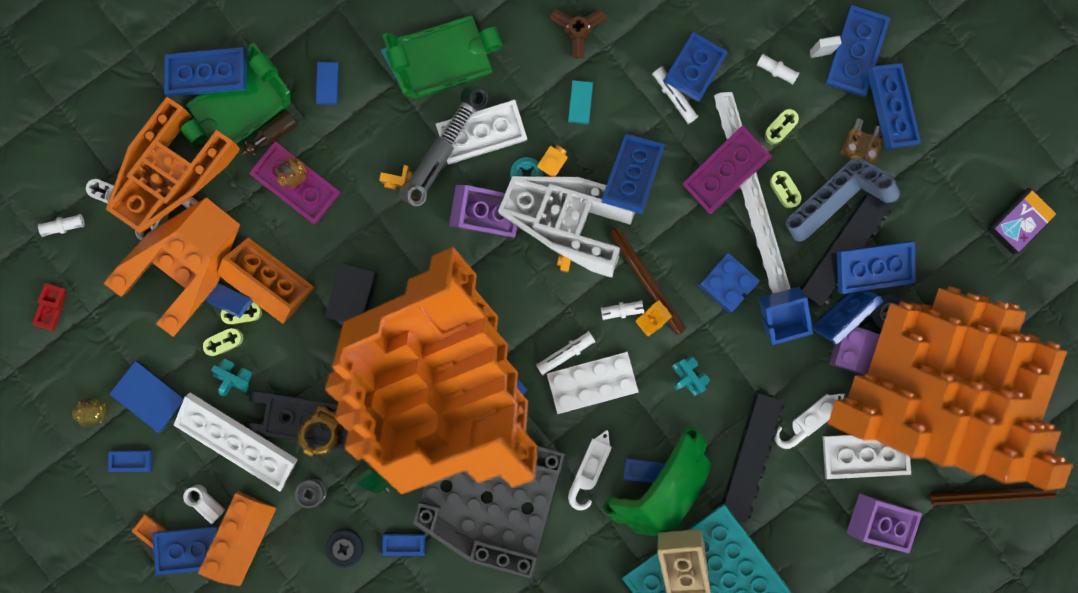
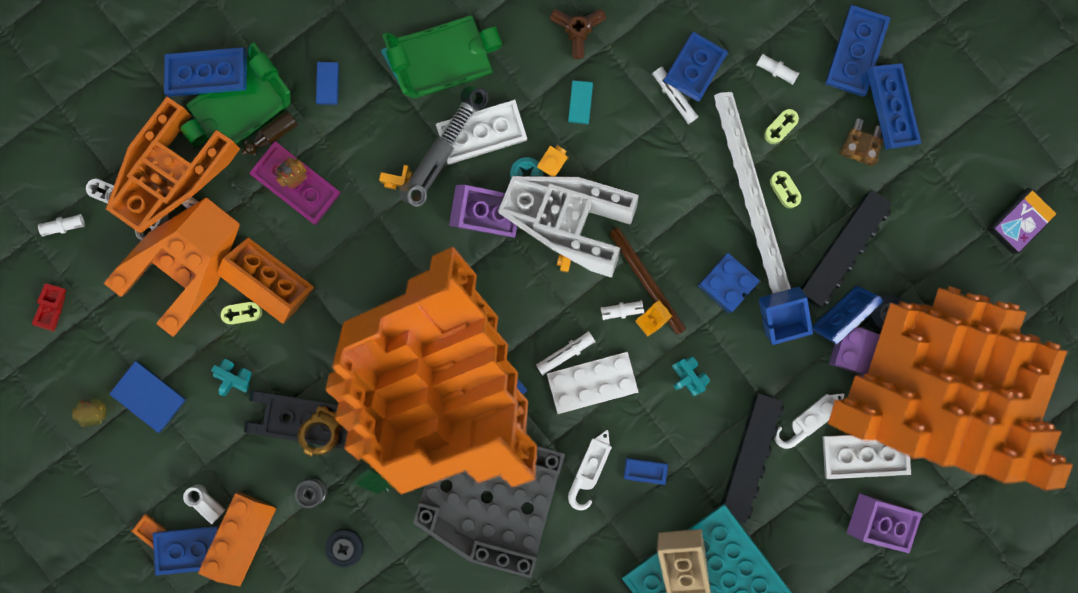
(130, 461): blue tile -> none
(221, 337): yellowish green beam -> none
(229, 300): blue tile -> none
(235, 441): white plate -> none
(350, 293): black piece -> none
(403, 544): blue tile -> none
(633, 173): blue plate -> none
(672, 491): green panel -> none
(727, 169): magenta plate -> none
(825, 46): white tile -> none
(837, 191): sand blue beam -> none
(876, 267): blue plate -> none
(991, 496): reddish brown axle -> none

